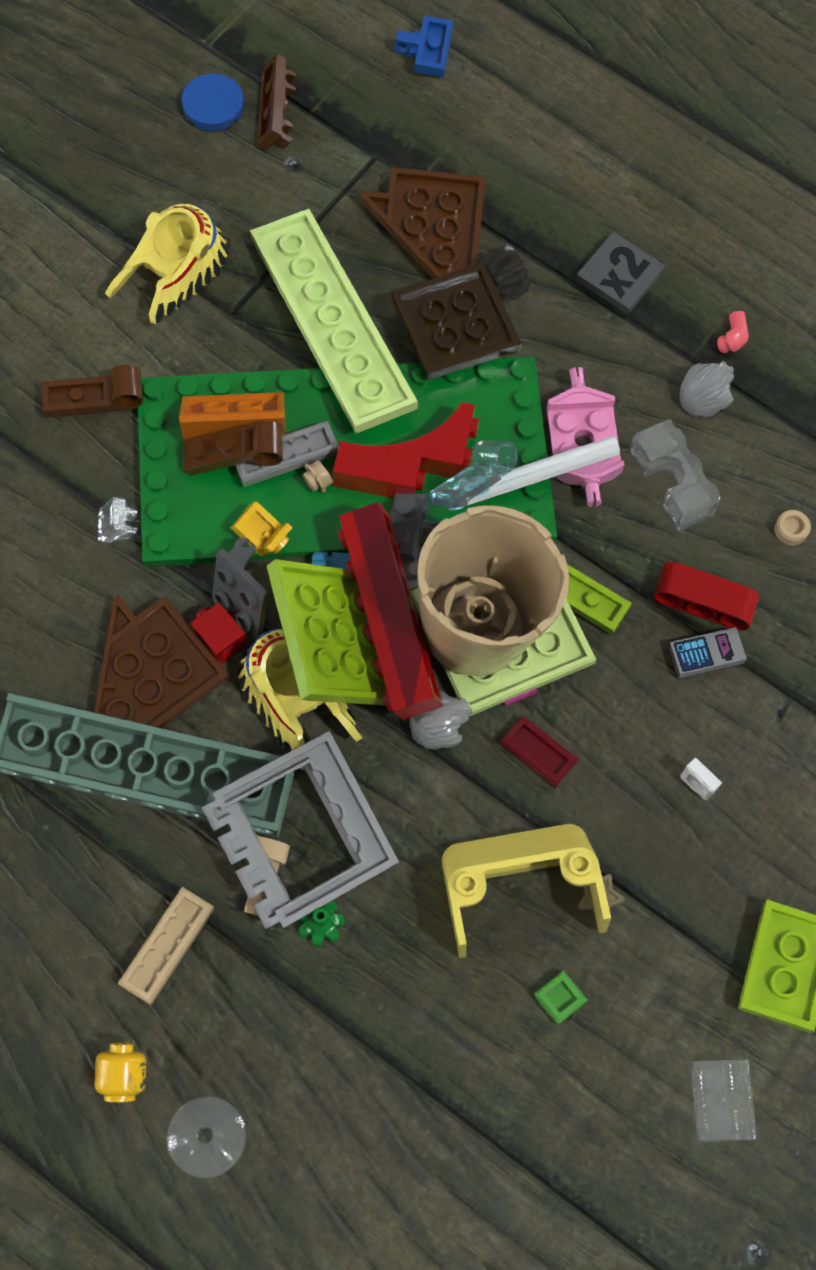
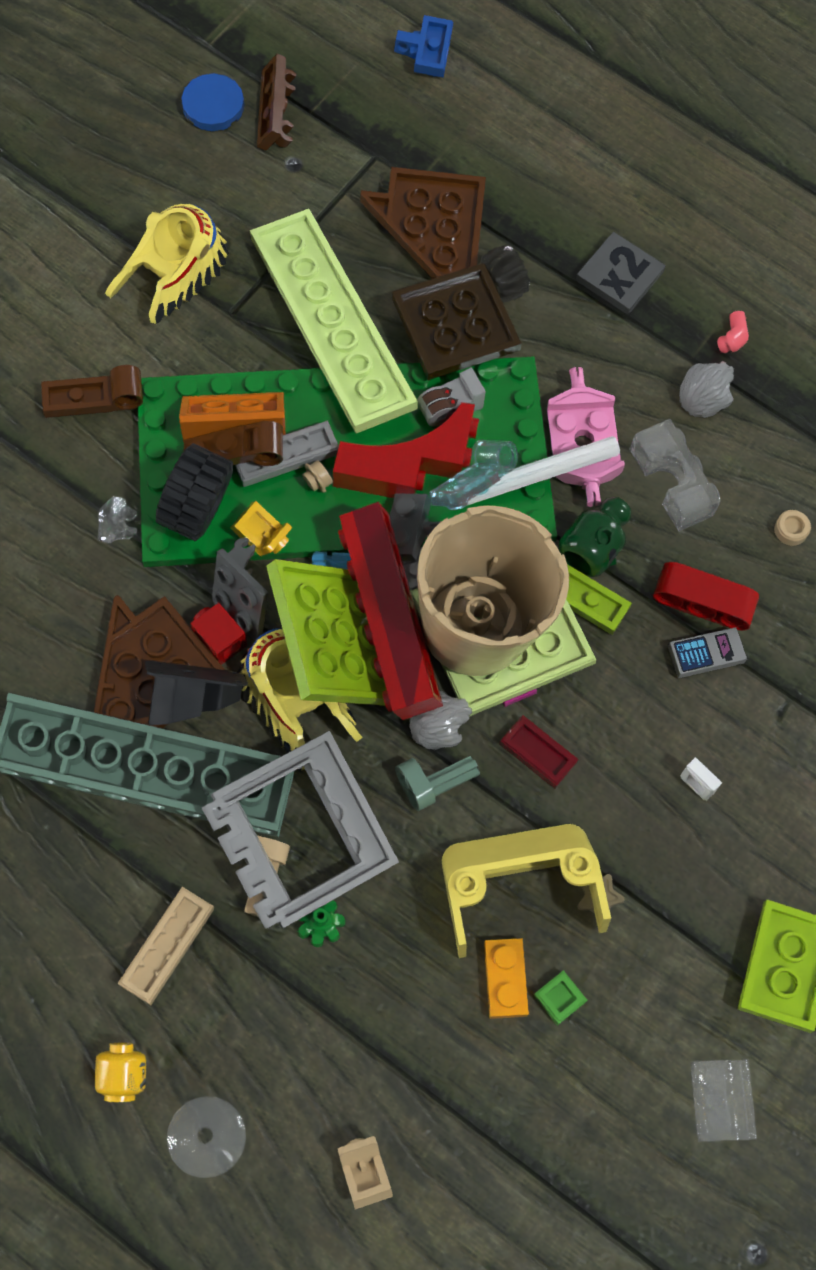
(187, 691): none -> black piece
(194, 492): none -> black tyre
(364, 1172): none -> tan bracket
(423, 790): none -> sand green piece
(442, 401): none -> light grey leg
(506, 978): none -> light orange plate
(596, 537): none -> dark green piece

